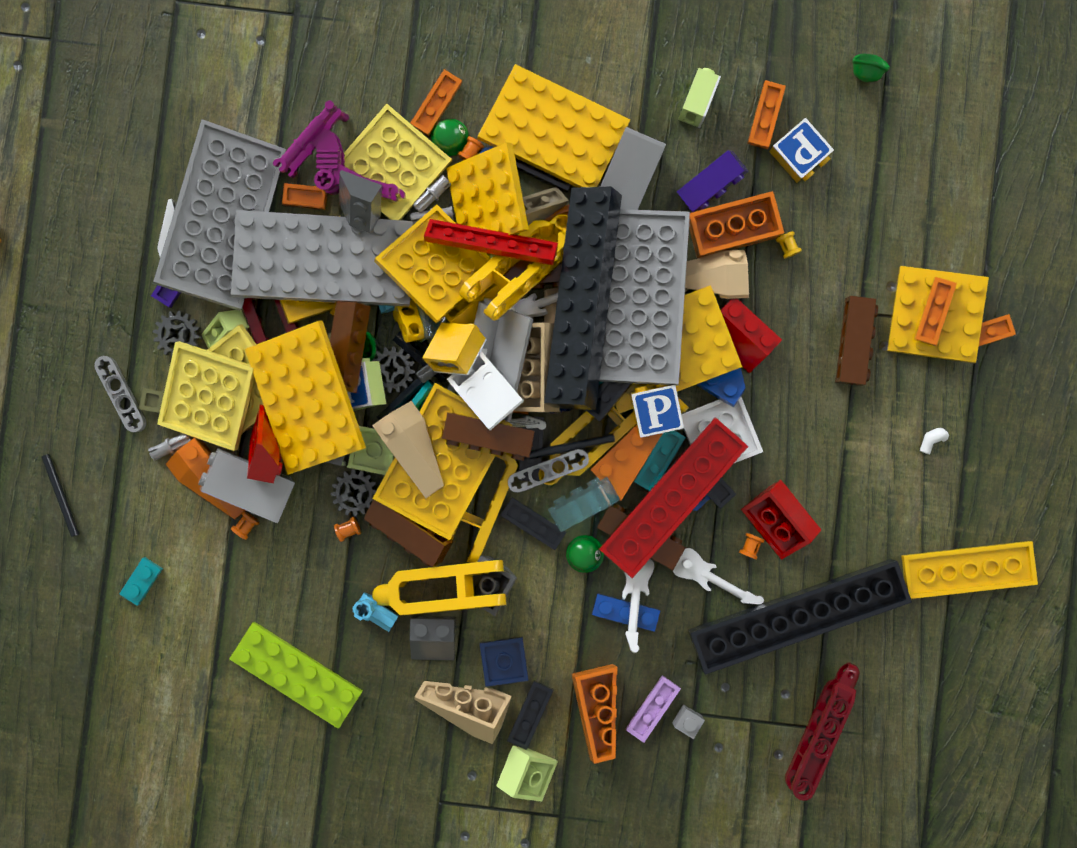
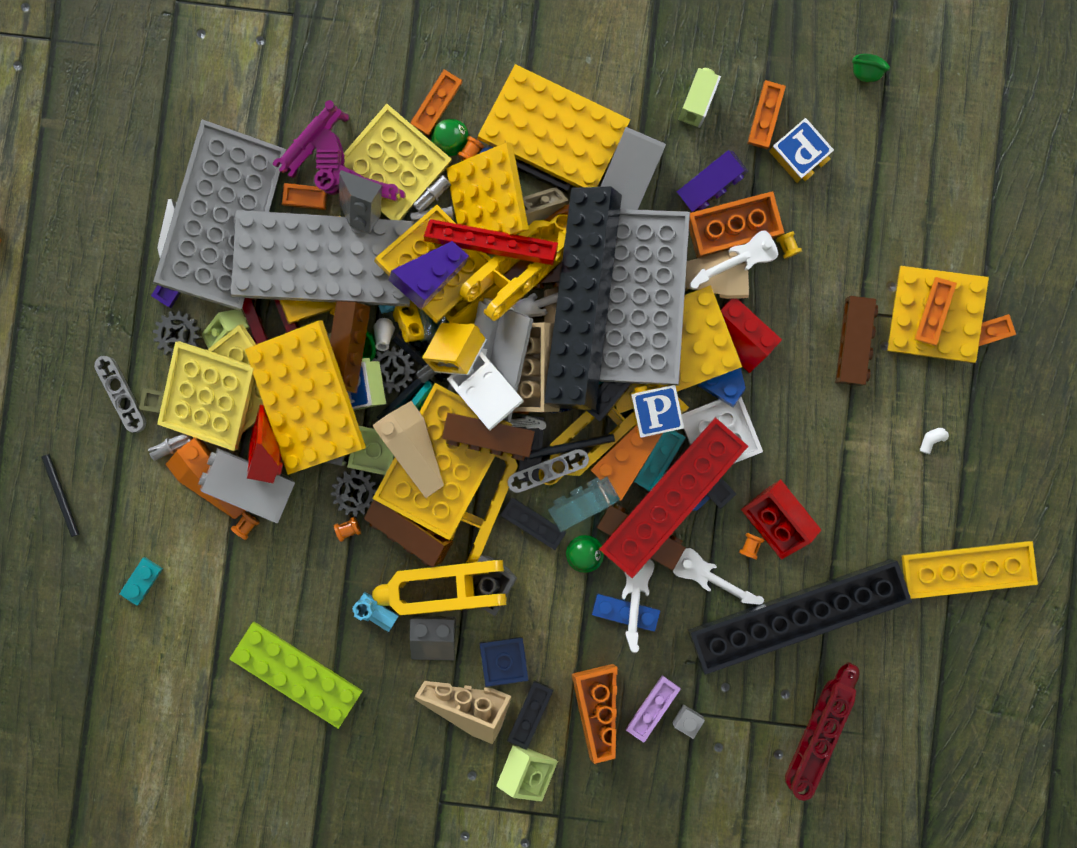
(383, 333): none -> white cone
(428, 273): none -> dark purple wedge
(759, 250): none -> white piece

